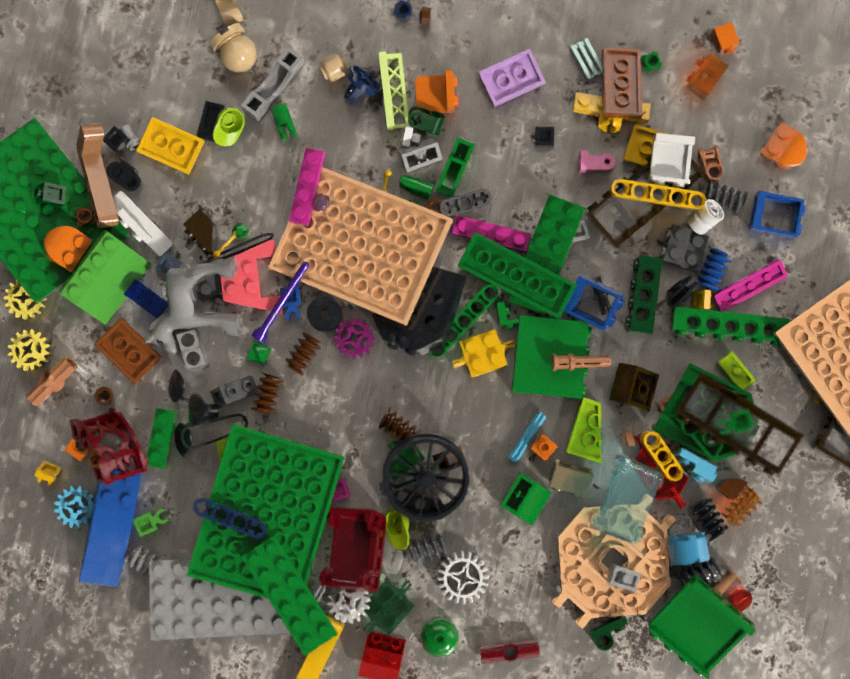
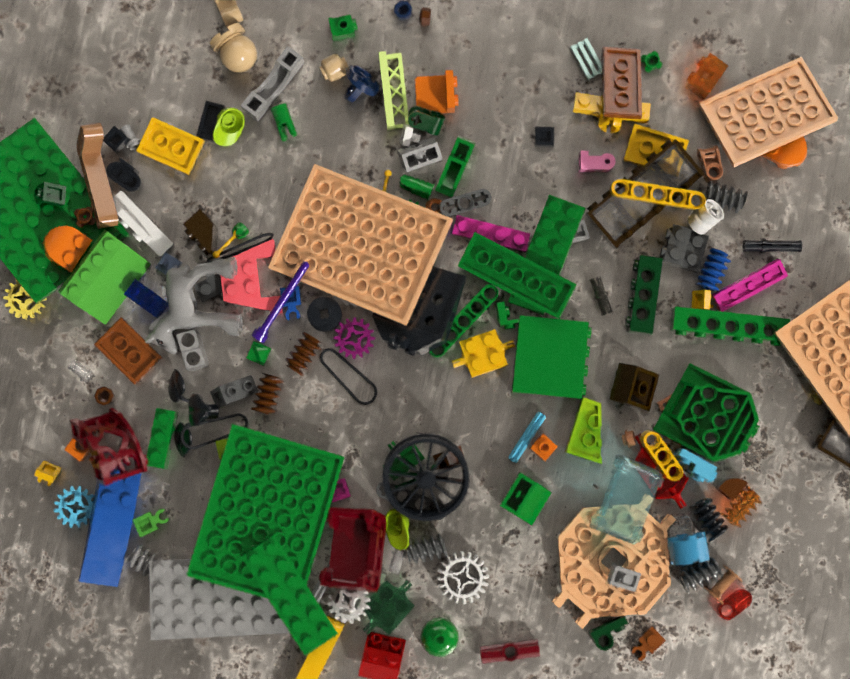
(24, 356): light yellow gear -> none
(51, 380): nougat piece -> none
(228, 520): dark blue beam -> none
(307, 186): dark pink plate -> none
(321, 202): clear purple plate -> none
(342, 33): none -> green brick
(356, 370): none -> black piece
(397, 426): reddish brown piece -> none
(511, 77): lavender plate -> none
(570, 362): nougat pin -> none
(570, 478): dark tan brick -> none
(572, 309): blue window -> none
(650, 641): none -> dark orange plate
(671, 159): white panel -> none
(681, 290): black piece -> none
(700, 626): green panel -> none
(725, 38): orange brick -> none
(736, 371): lime plate -> none
(739, 422): green plate -> none
(757, 213): blue window -> none
(766, 445): window -> none
(768, 111): none -> light nougat plate
(772, 245): none -> black pin

